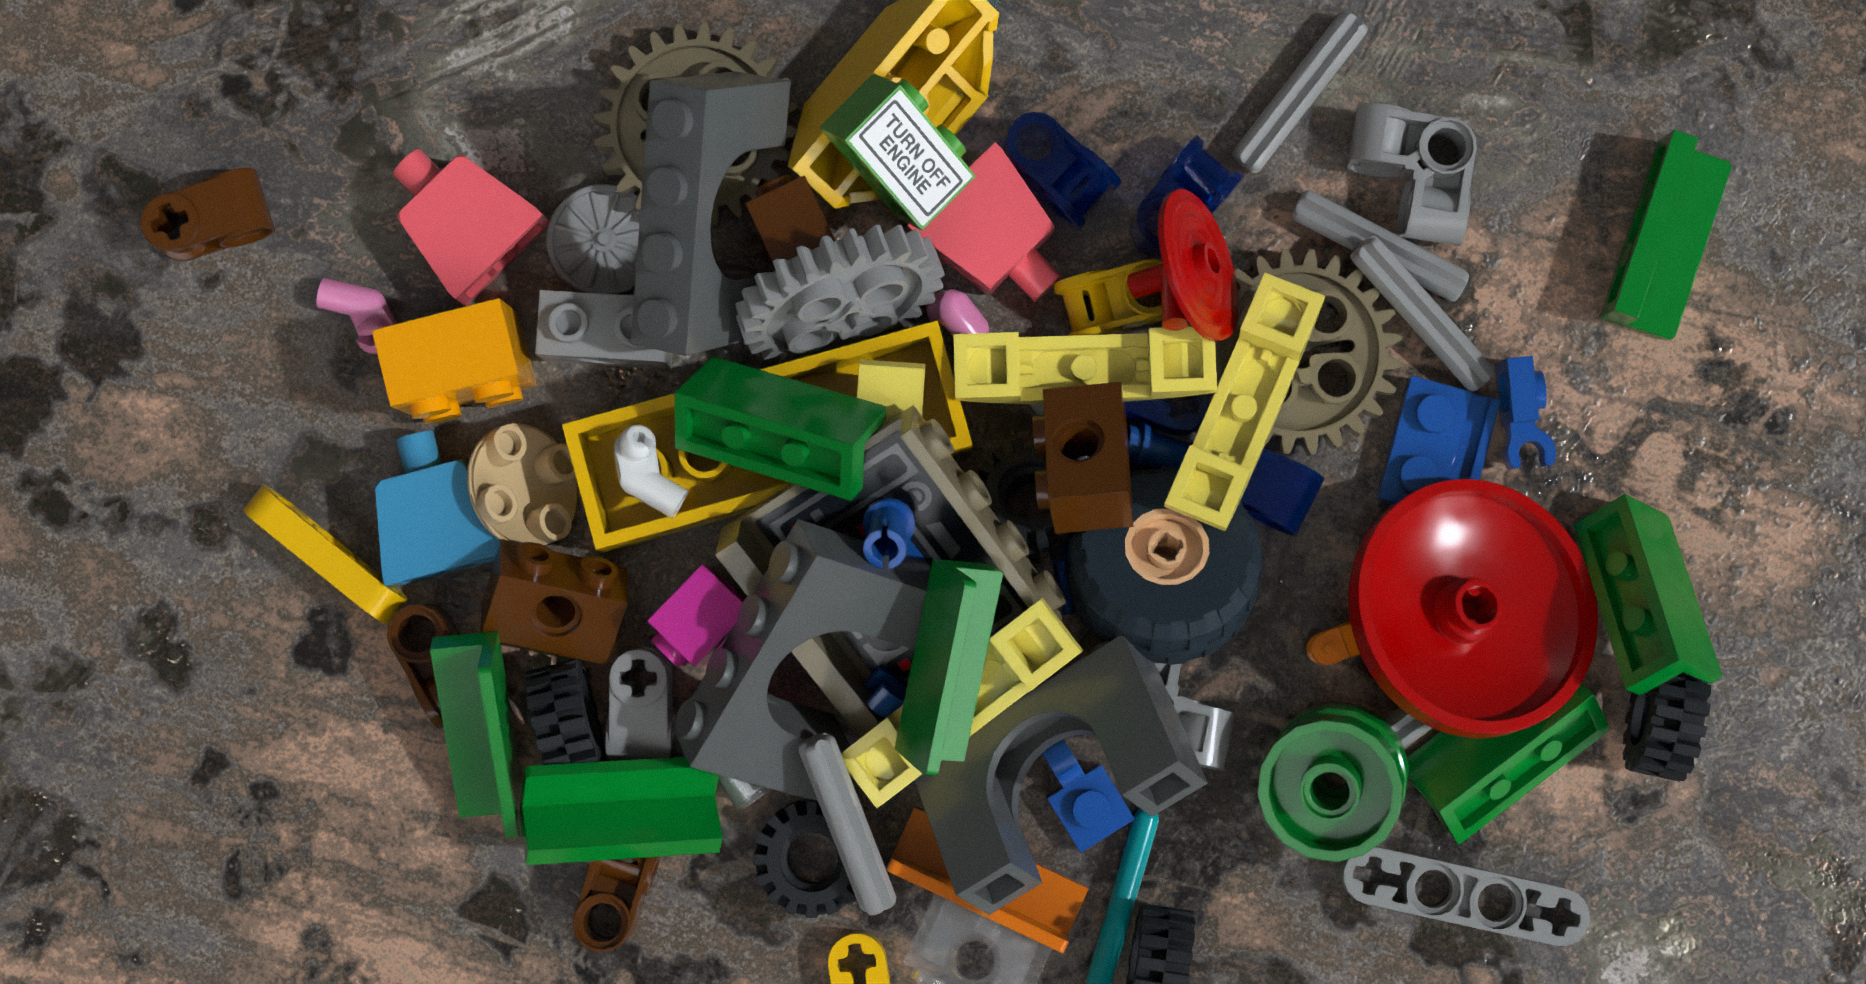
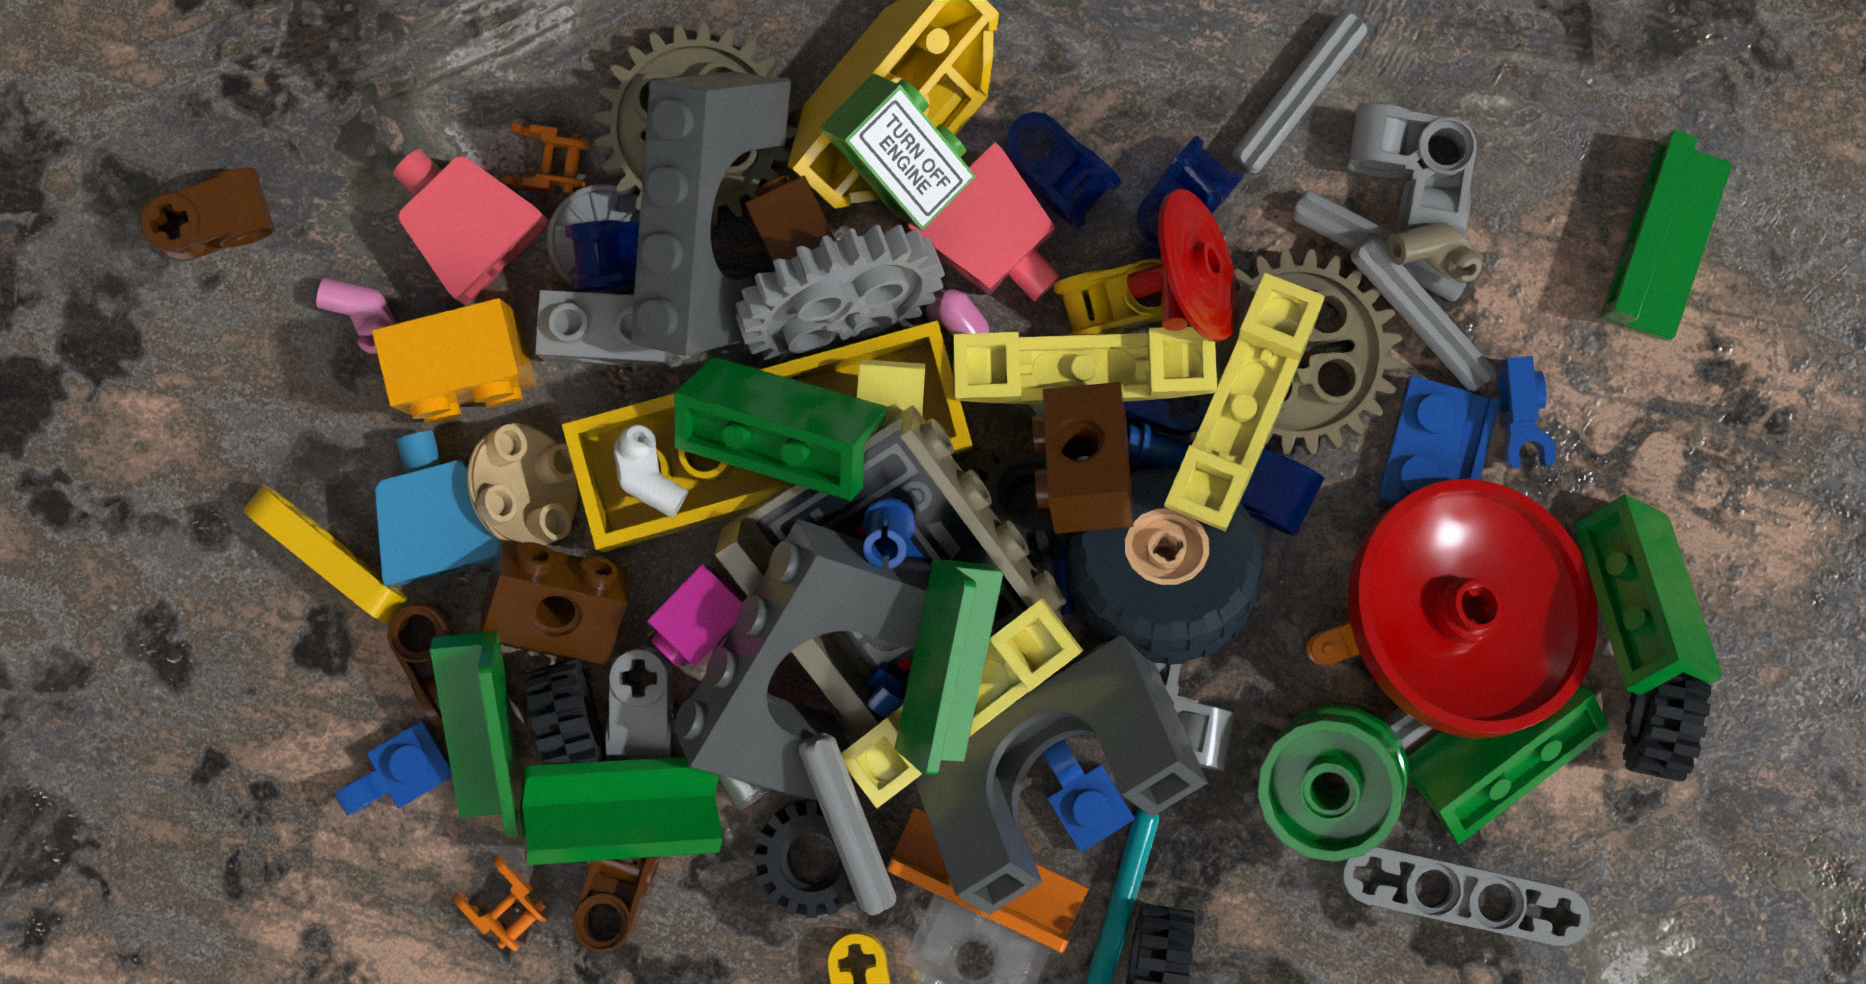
(403, 768): none -> blue plate
(519, 892): none -> orange piece
(544, 181): none -> orange piece
(616, 253): none -> clear blue piece
(1438, 246): none -> dark tan arm

